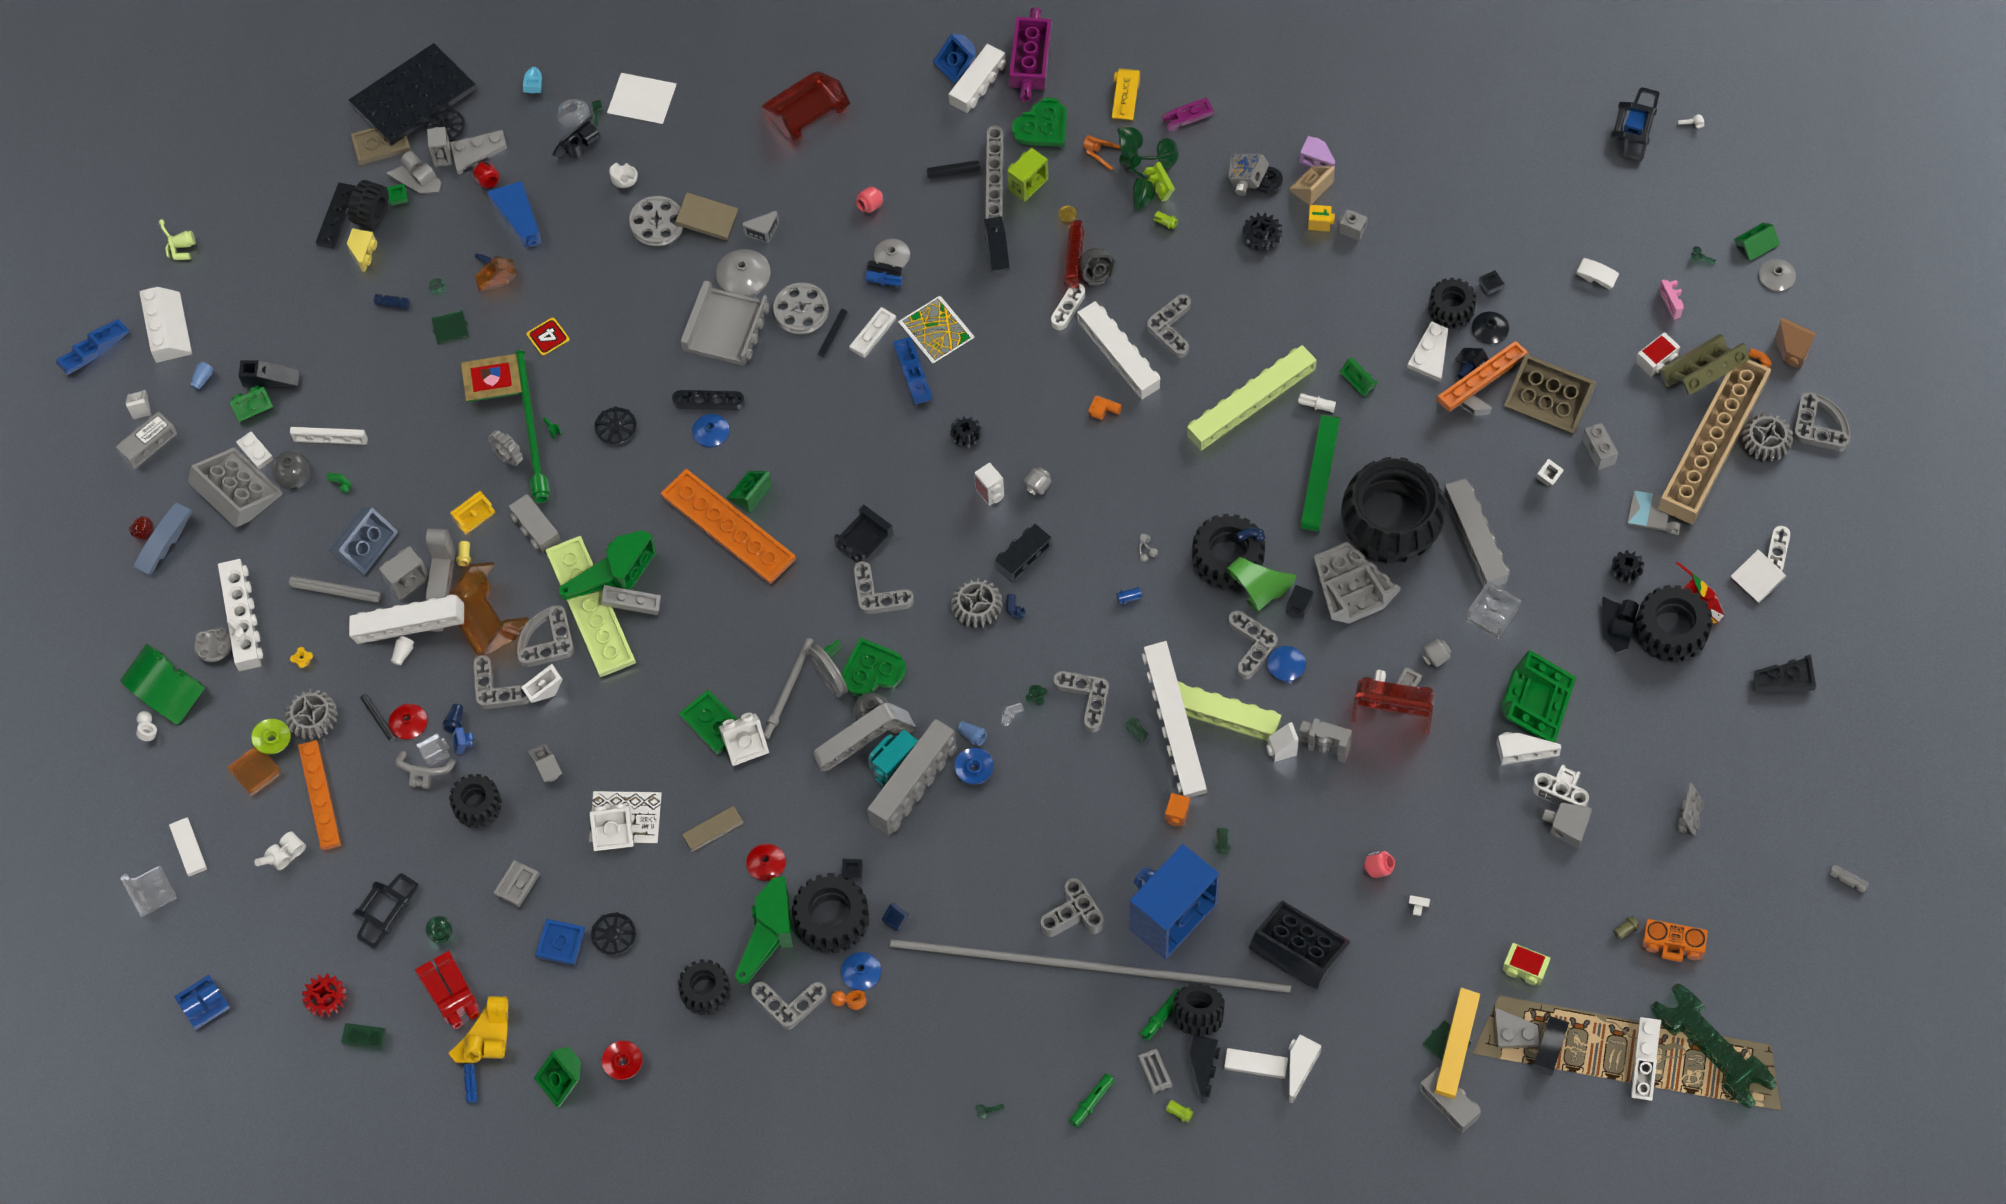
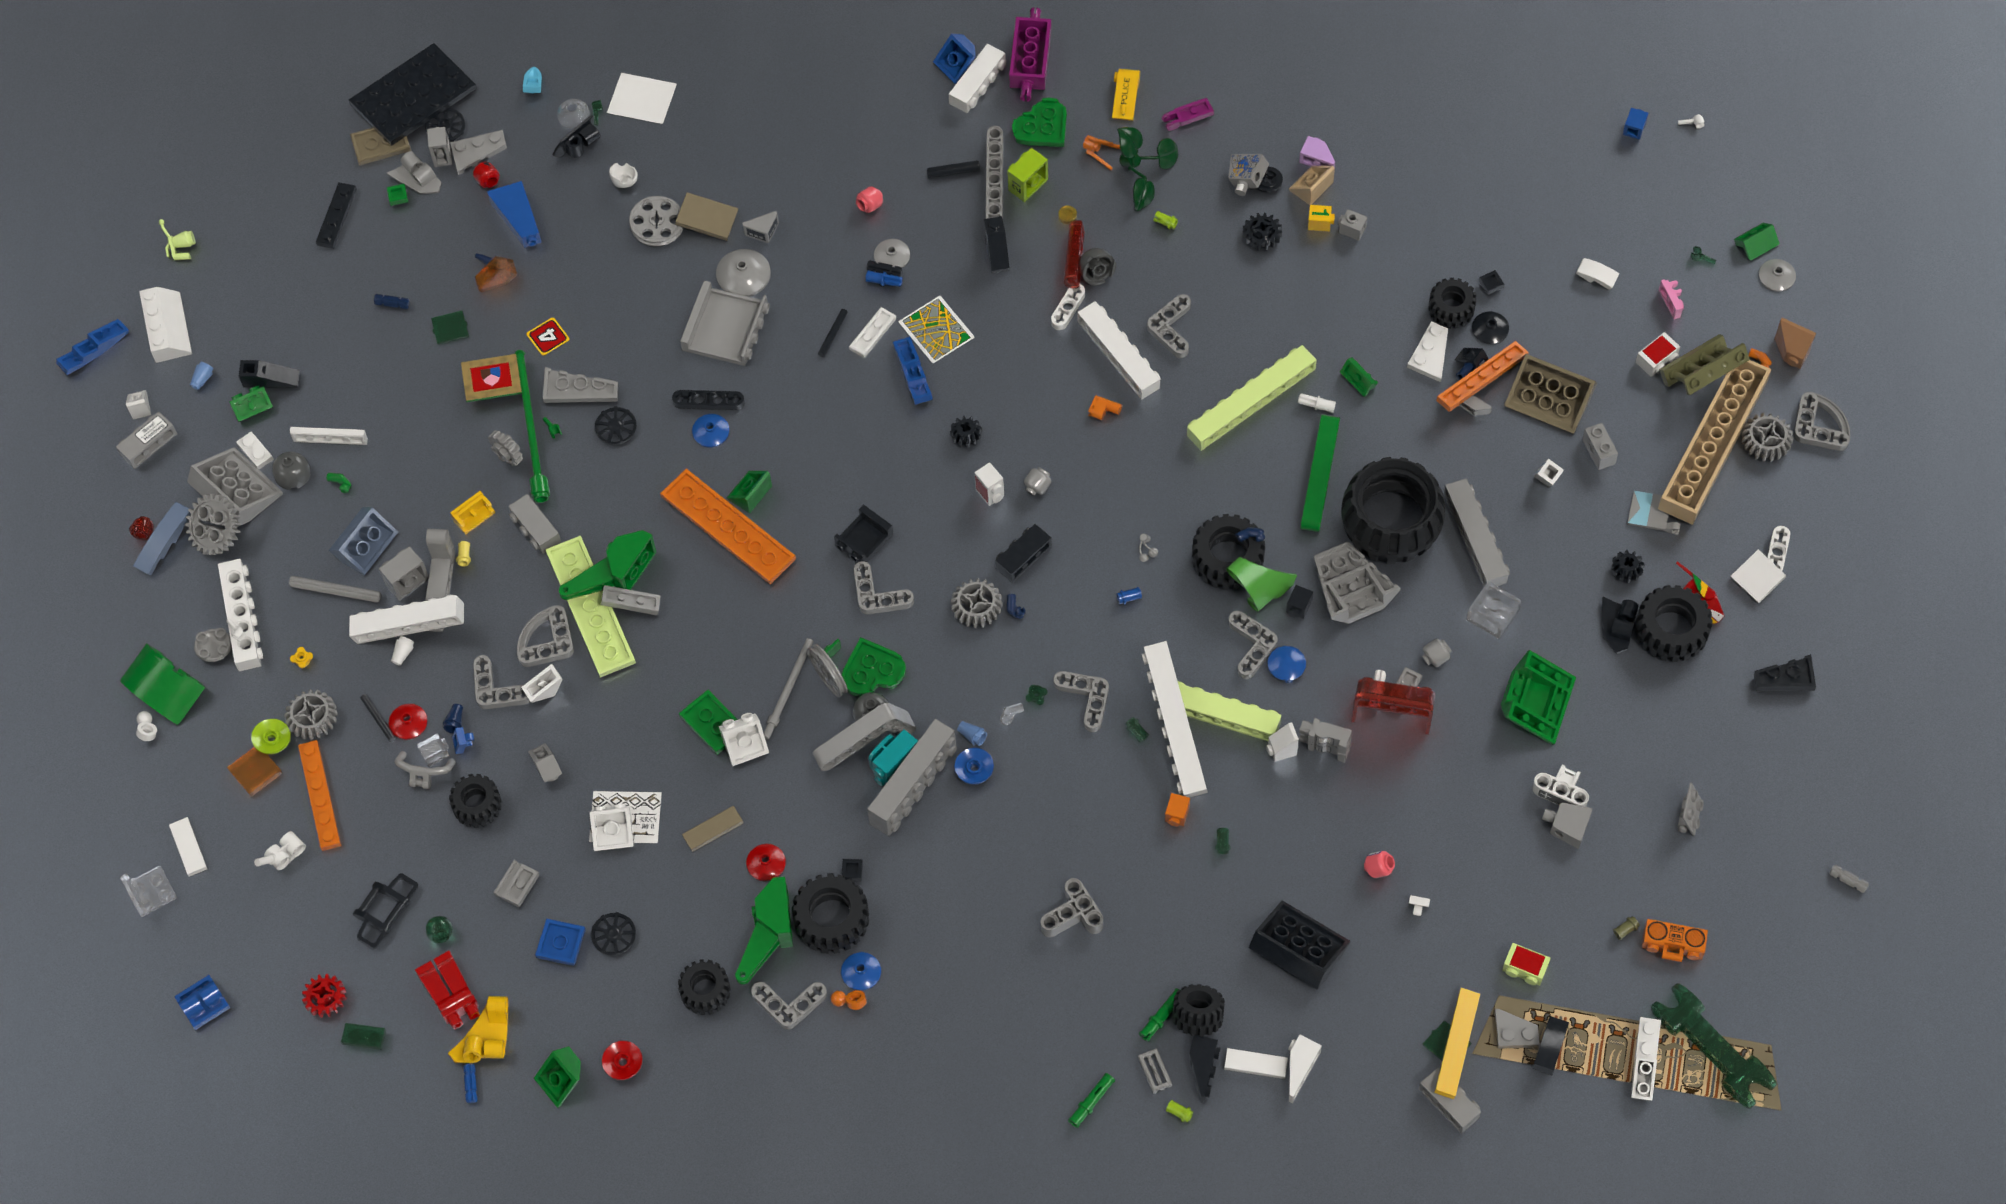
(208, 540): none -> light grey gear
(361, 246): light yellow slope -> none
(368, 204): black tyre -> none
(439, 290): clear green piece -> none
(481, 623): clear orange windscreen -> none
(566, 387): none -> light grey wing
(801, 300): light grey wedge -> none
(805, 103): clear red windscreen -> none
(895, 916): dark blue plate -> none
(987, 1110): clear green hand -> none
(1090, 966): light grey piece -> none
(1160, 180): lime plate -> none
(1172, 900): blue brick -> none
(1521, 747): white slope -> none
(1643, 139): black bar -> none

